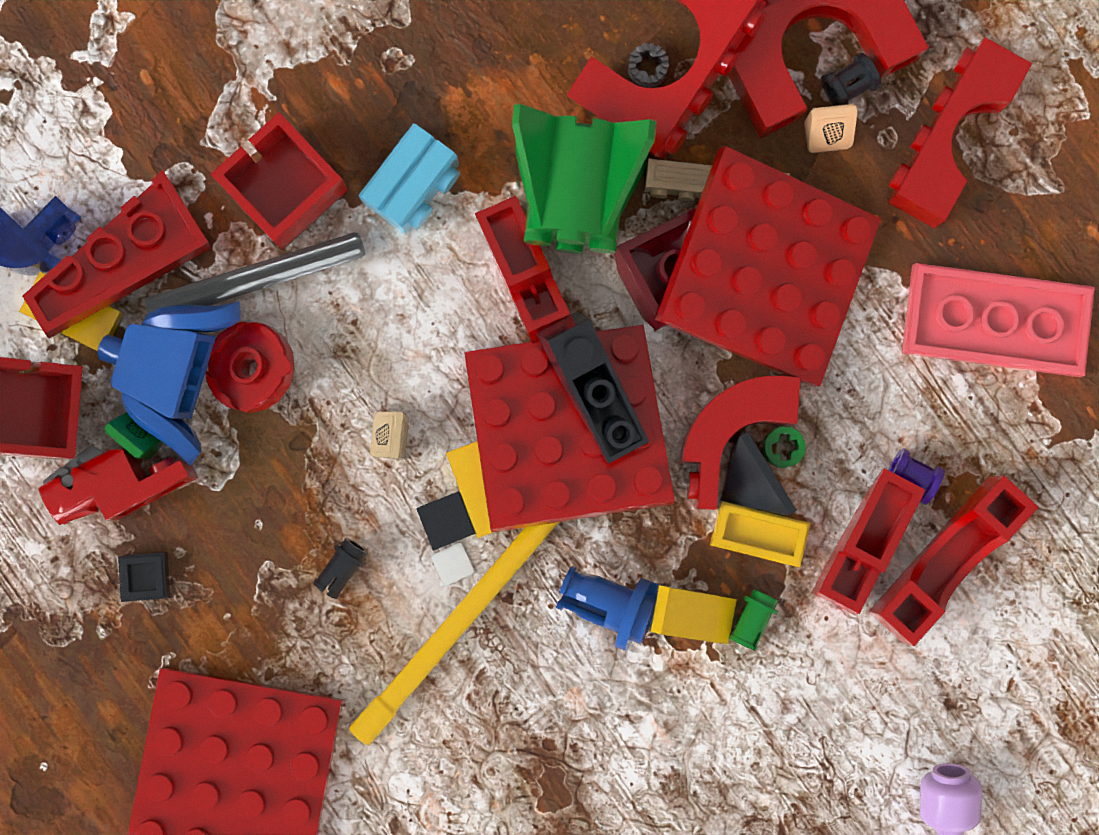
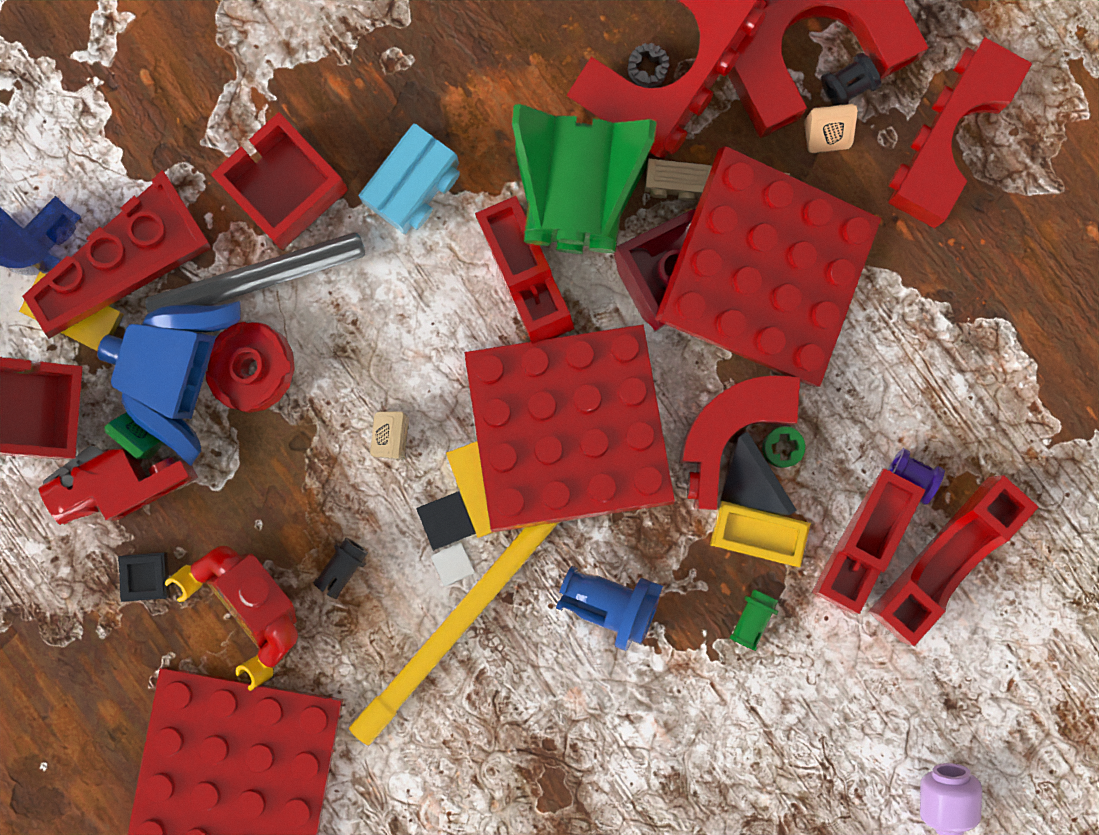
(252, 601): none -> red torso
(593, 385): black slope -> none
(693, 615): yellow tile -> none
(998, 320): coral tile -> none

